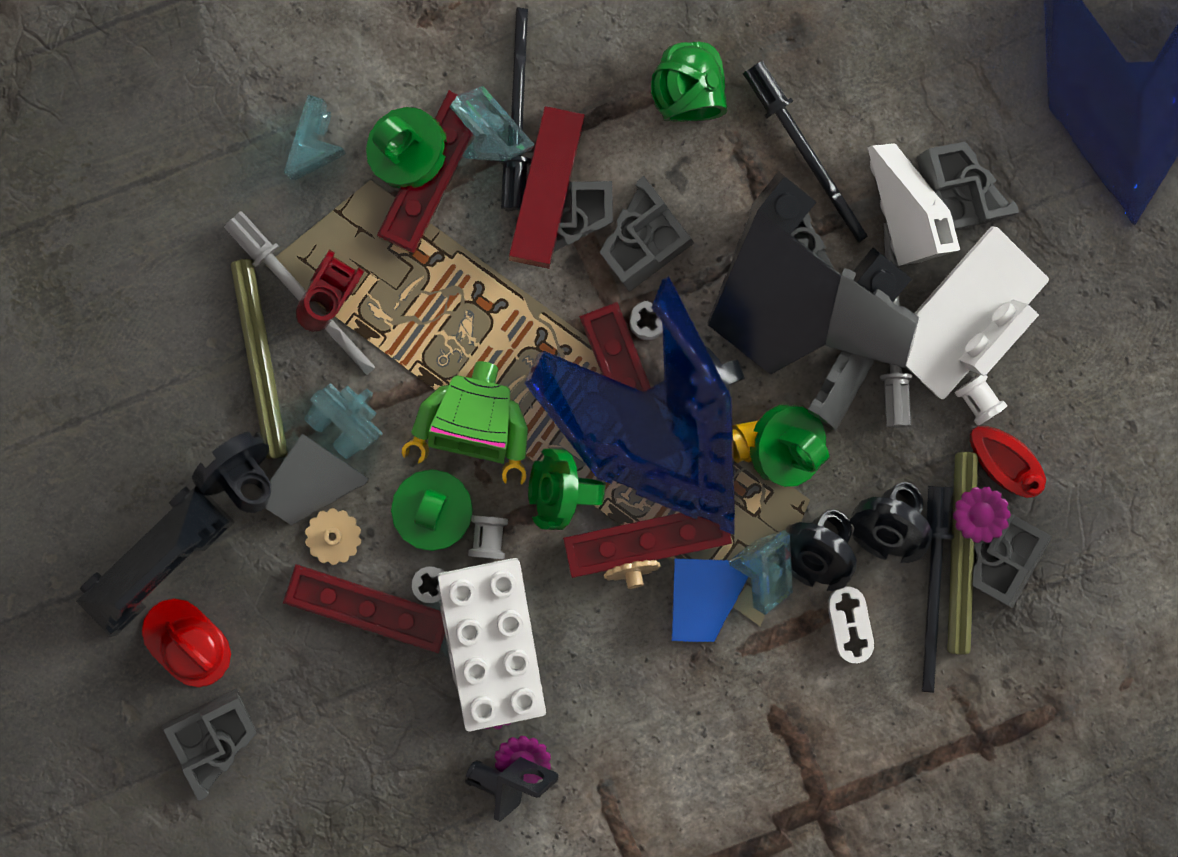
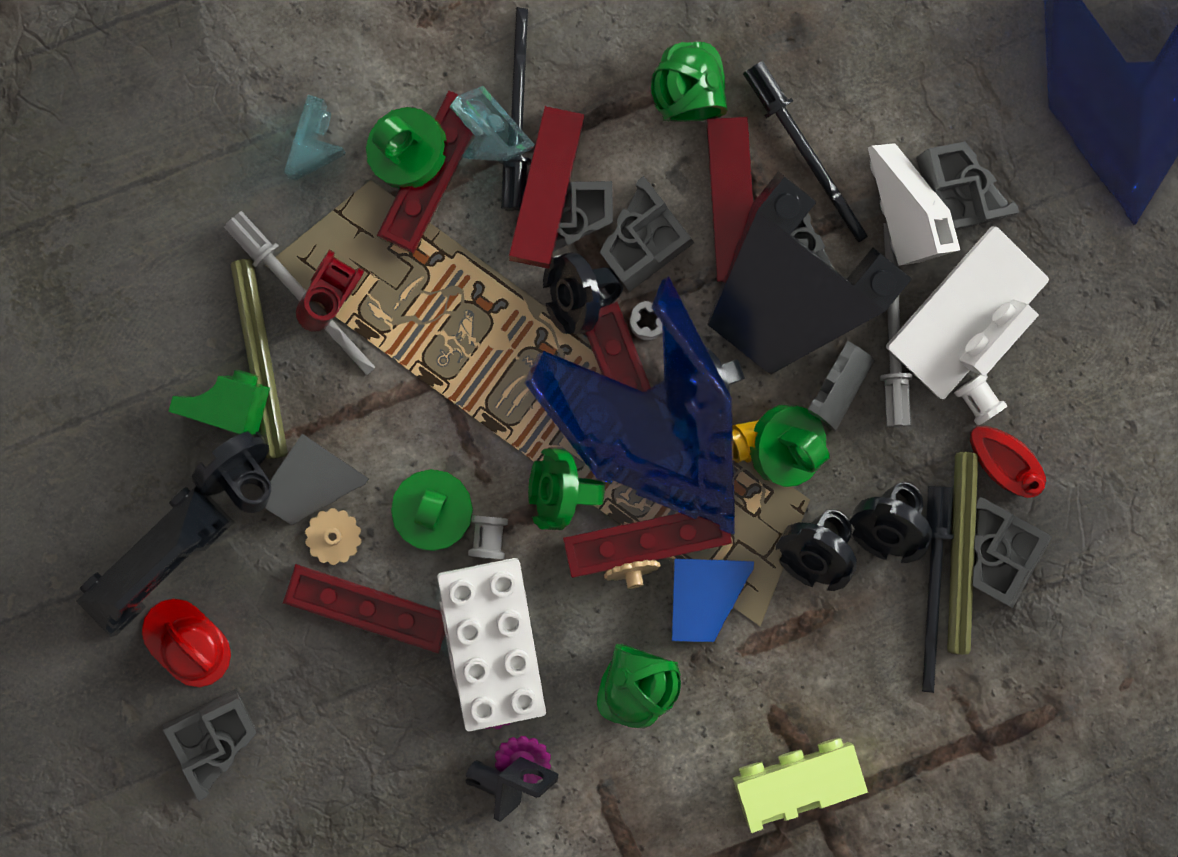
(231, 404): none -> green arch
(349, 413): clear light blue hips -> none
(418, 581): light grey bush -> none
(473, 420): bright green torso -> none
(578, 292): none -> black tile
(637, 687): none -> green helmet
(729, 186): none -> dark red tile
(769, 567): clear light blue slope -> none
(799, 783): none -> yellowish green wedge
(860, 622): white beam -> none
(870, 324): dark grey slope -> none
(981, 514): magenta piece -> none

